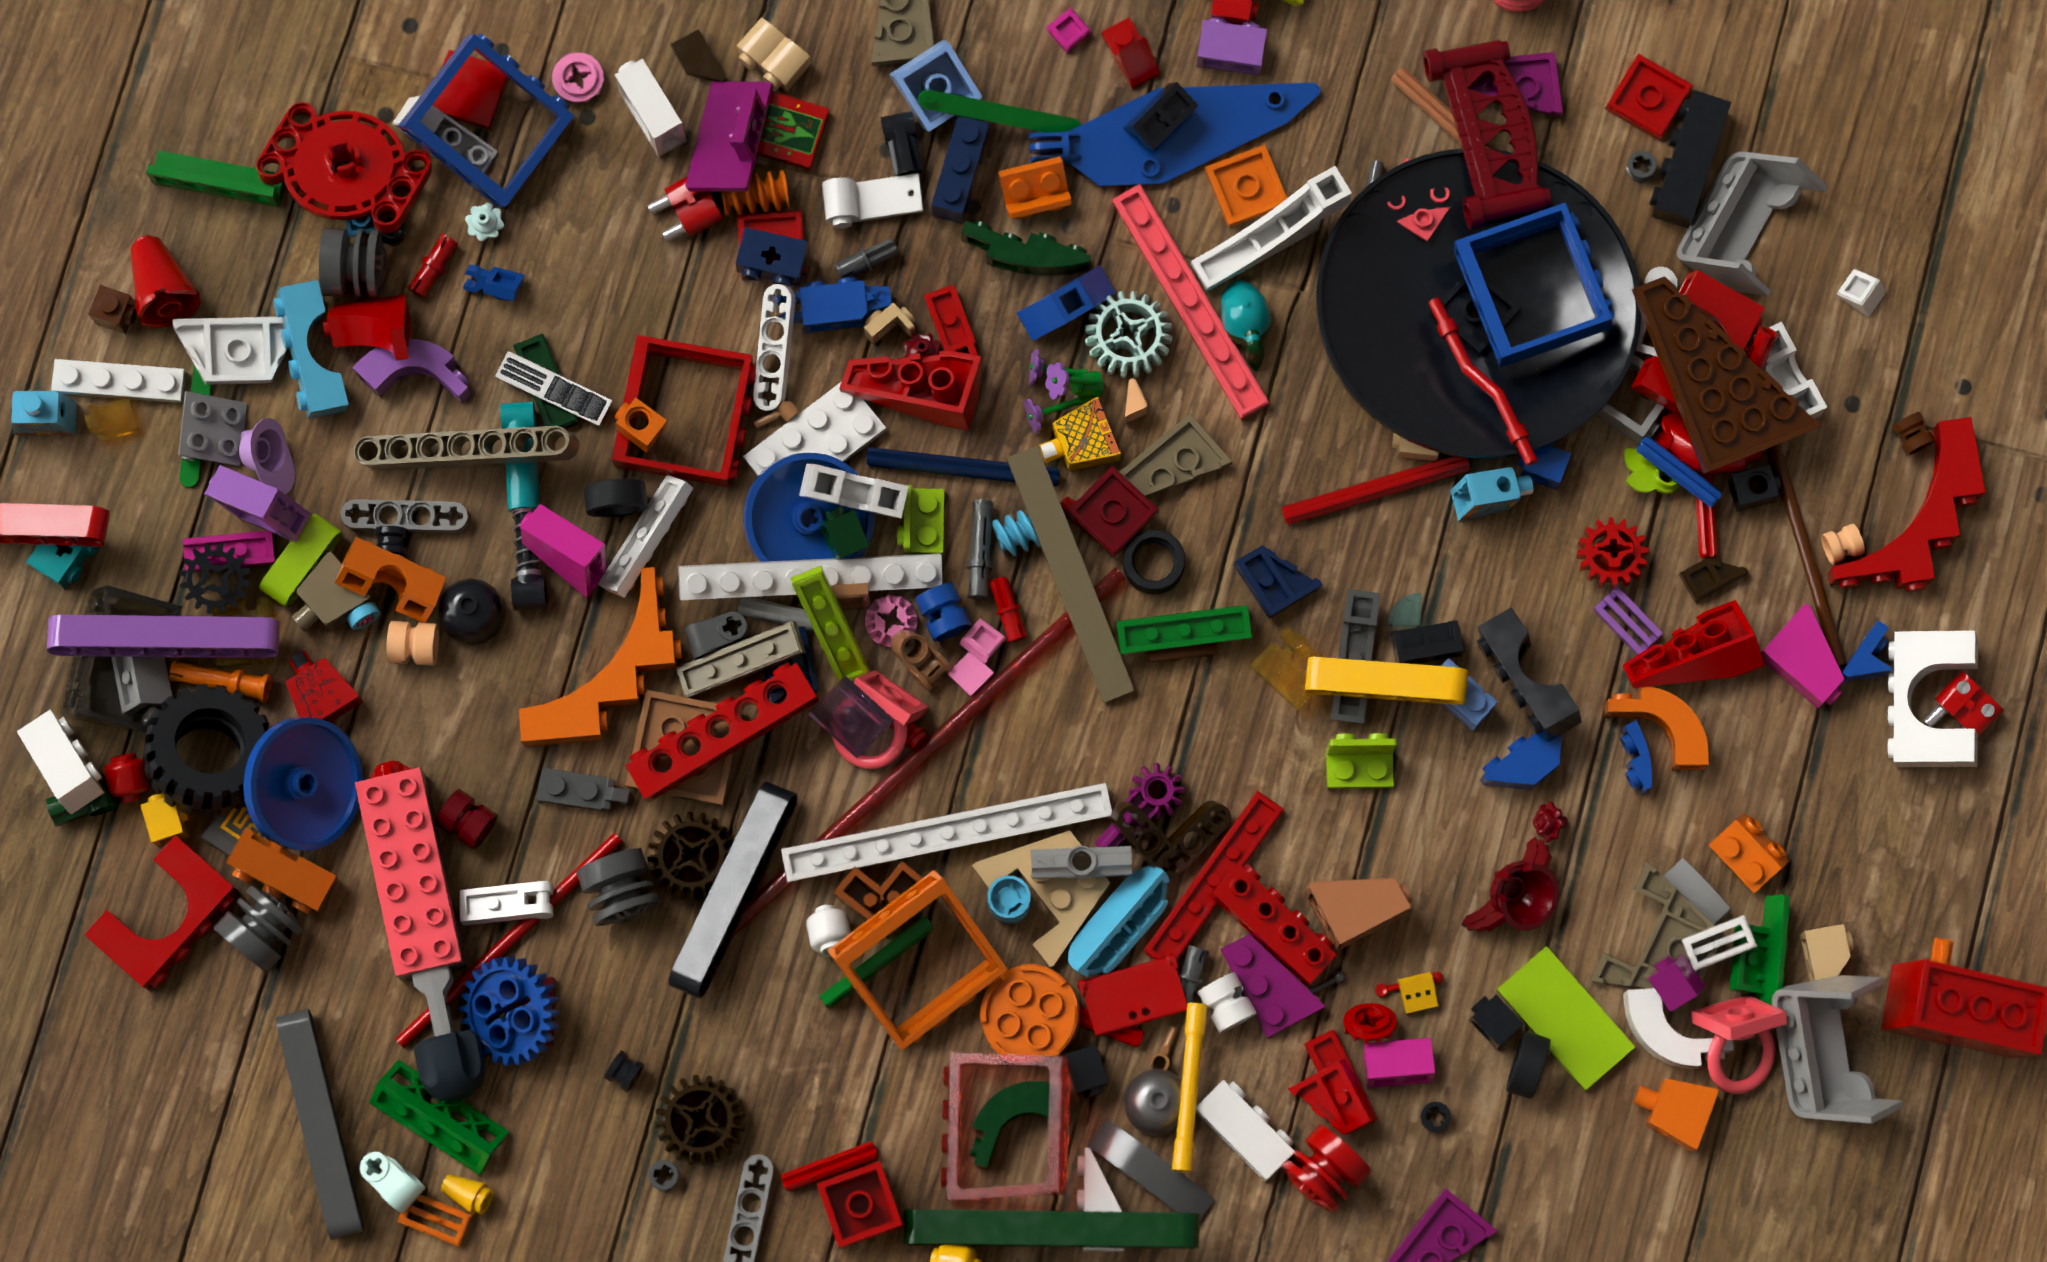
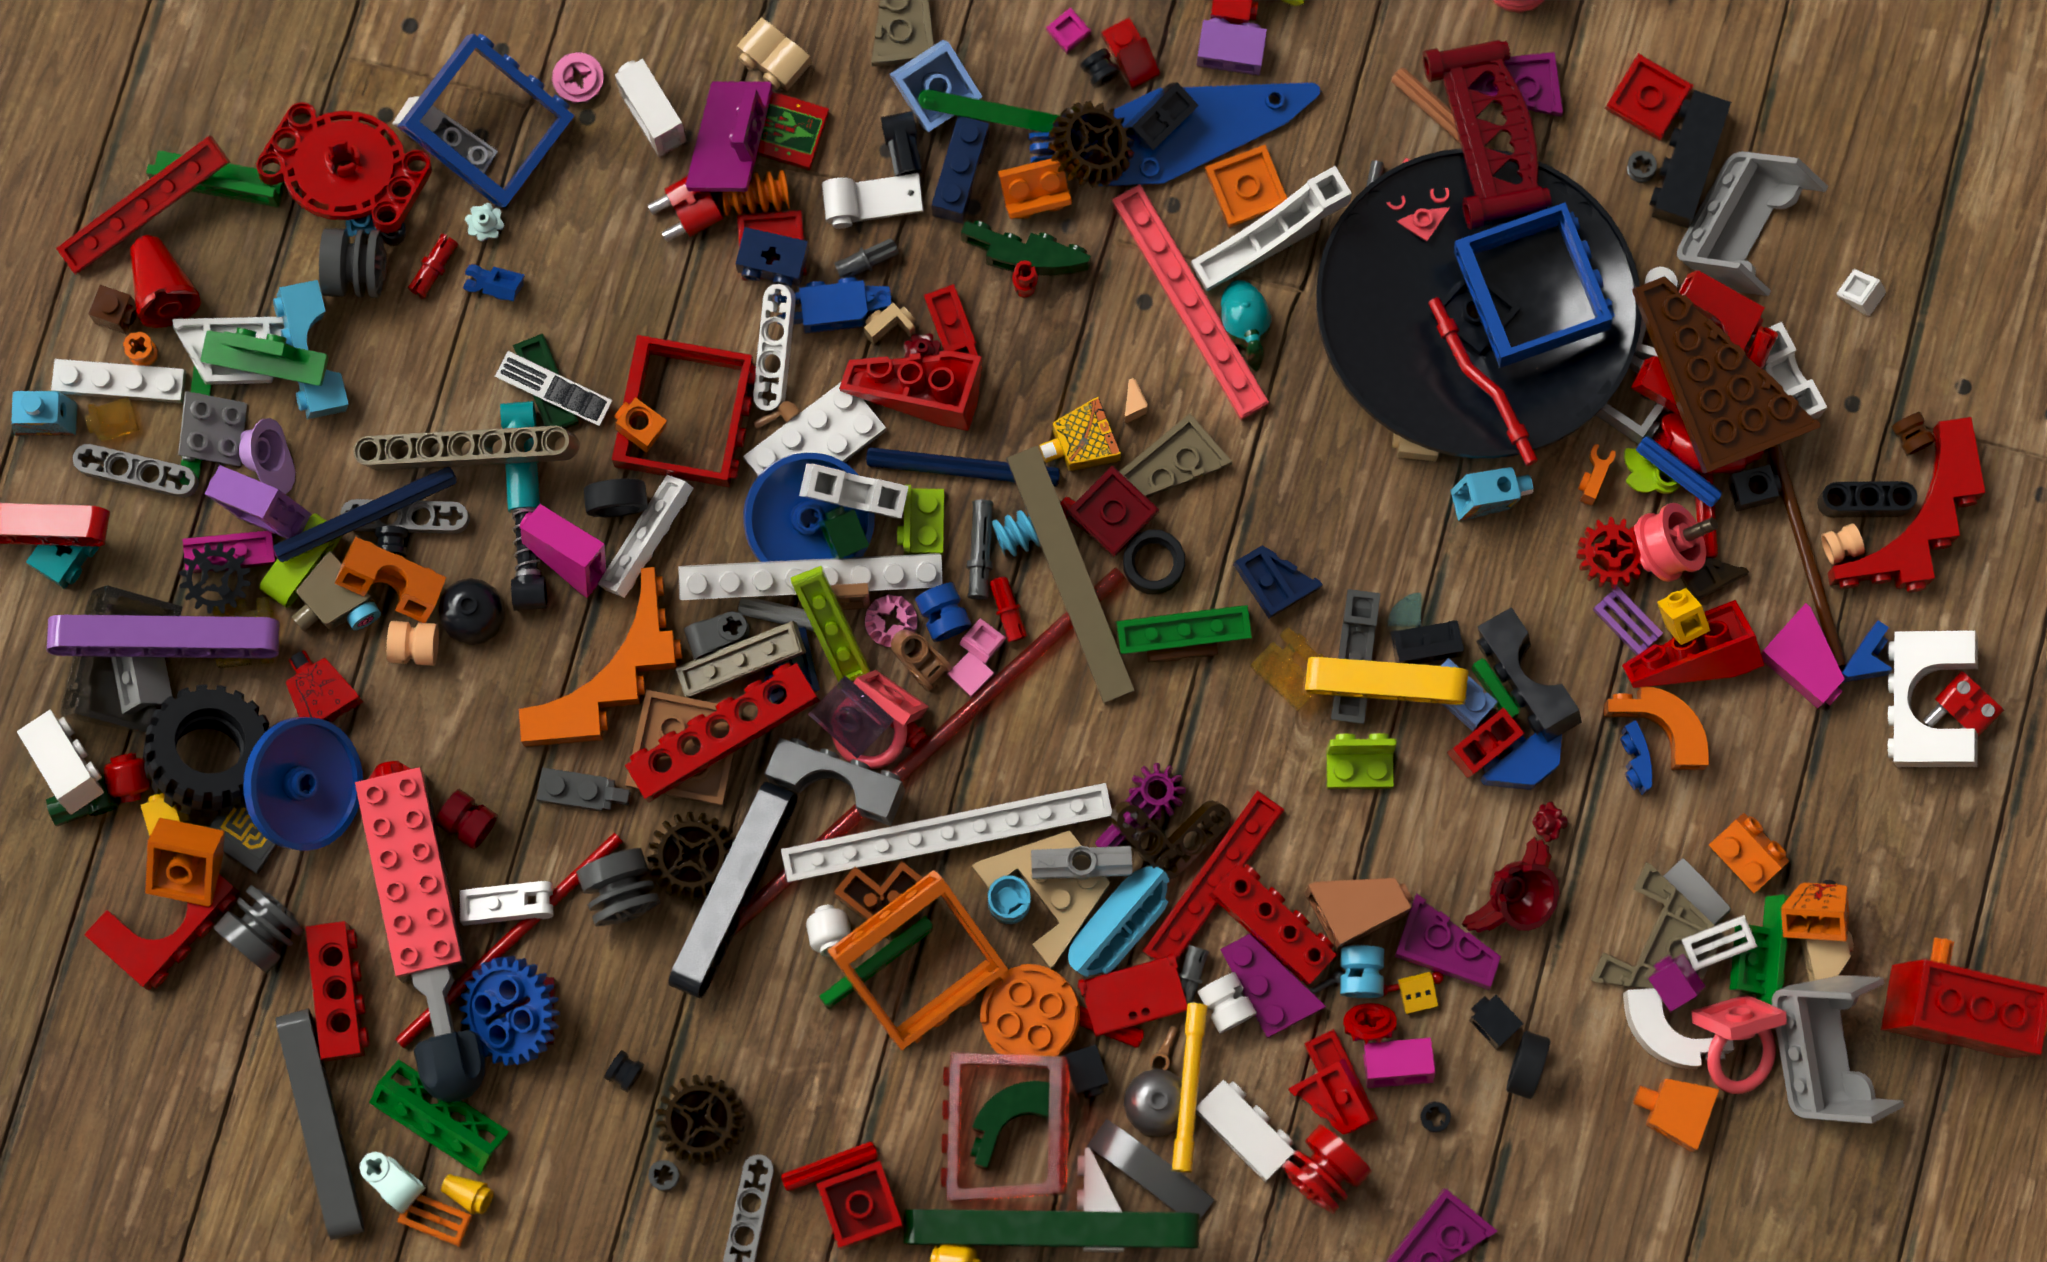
(136, 467): none -> light grey beam
(142, 340): none -> orange bush
(143, 204): none -> red tile
(184, 861): none -> orange slope
(248, 684): orange pin -> none
(264, 356): none -> green bracket
(280, 872): orange wedge -> none
(320, 942): none -> red brick
(364, 514): none -> dark blue axle
(371, 323): red arch -> none
(381, 370): medium lavender arch -> none
(473, 92): red tile -> none
(697, 57): dark brown tile -> none
(797, 766): none -> arch
(1025, 279): none -> red pin
(1066, 303): blue slope -> none
(1083, 383): plant -> none
(1086, 126): none -> dark brown gear
(1100, 68): none -> black wheel
(1139, 327): light aqua gear -> none
(1363, 960): none -> medium azure wheel
(1375, 489): red axle -> none
(1443, 947): none -> magenta wing
(1485, 742): none -> red brick
(1494, 687): none -> green tile
(1548, 468): blue brick -> none
(1562, 1010): lime tile -> none
(1592, 481): none -> orange plate
(1672, 541): none -> coral wheel
(1683, 616): none -> yellow brick
(1817, 912): none -> orange torso
(1881, 492): none -> black beam

